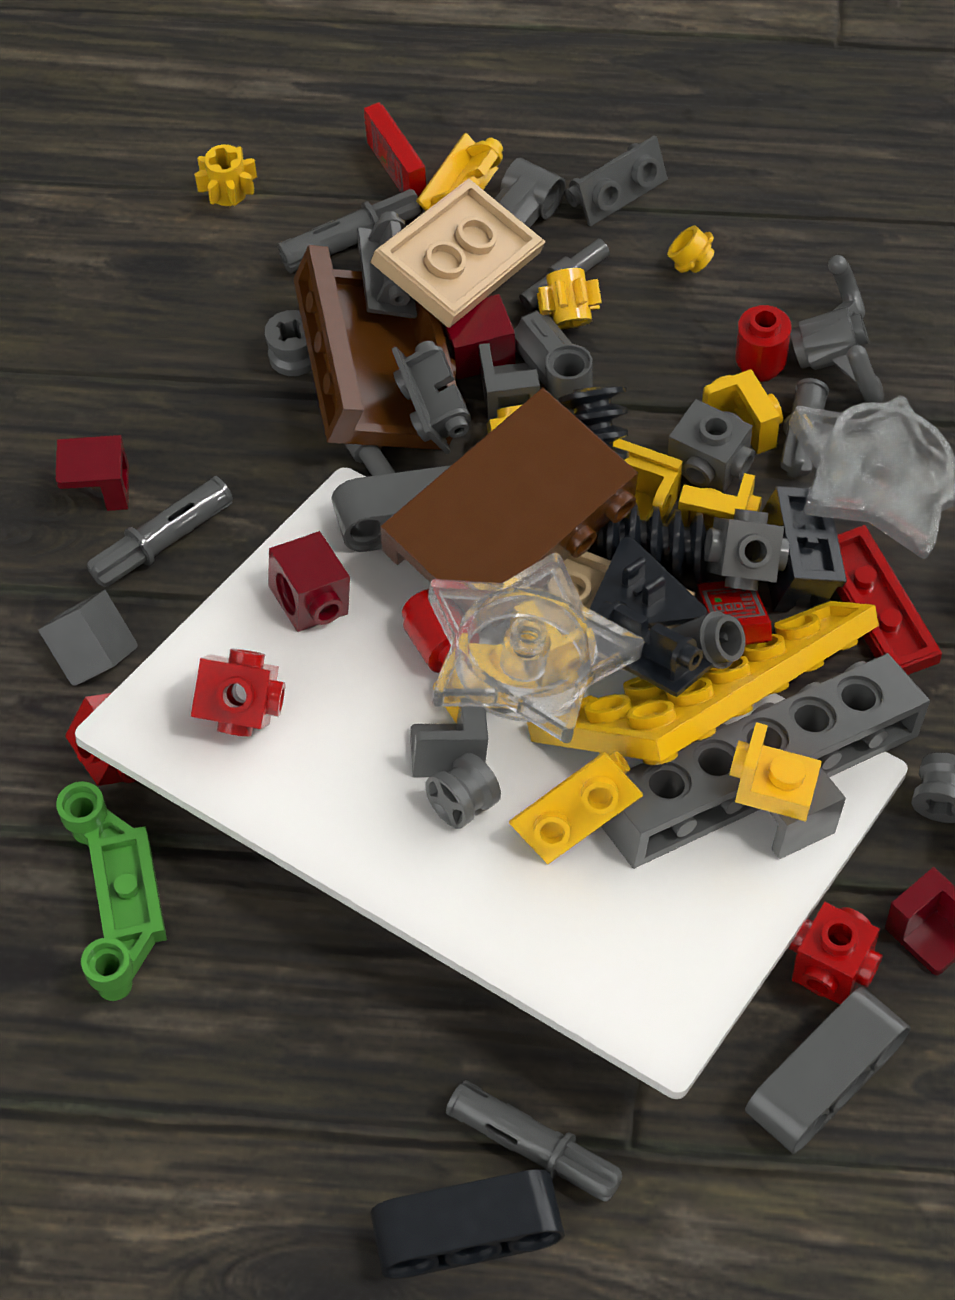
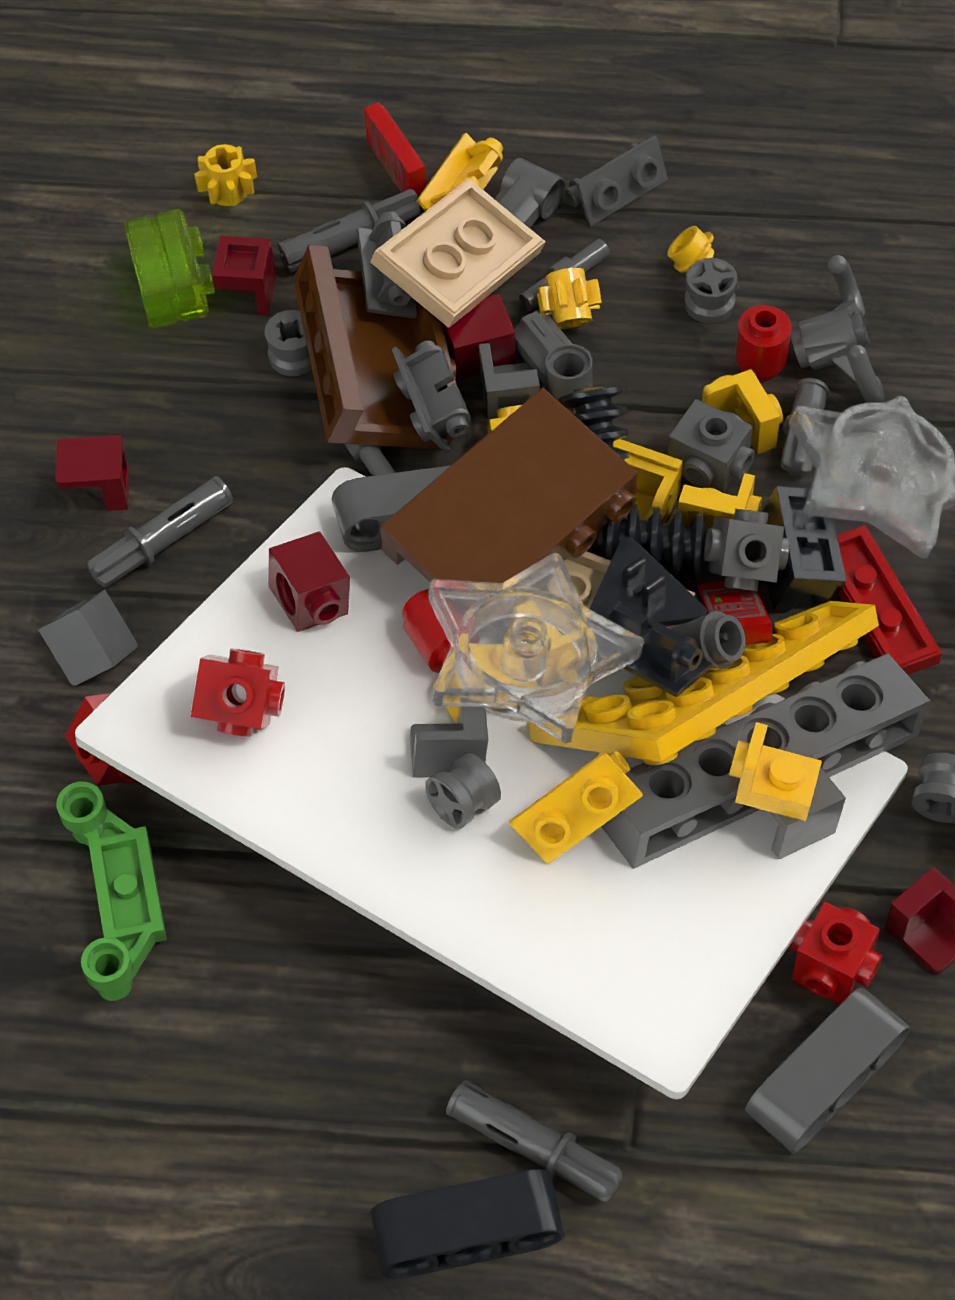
(168, 268): none -> clear neon green brick
(246, 266): none -> dark red panel
(714, 277): none -> dark grey wheel

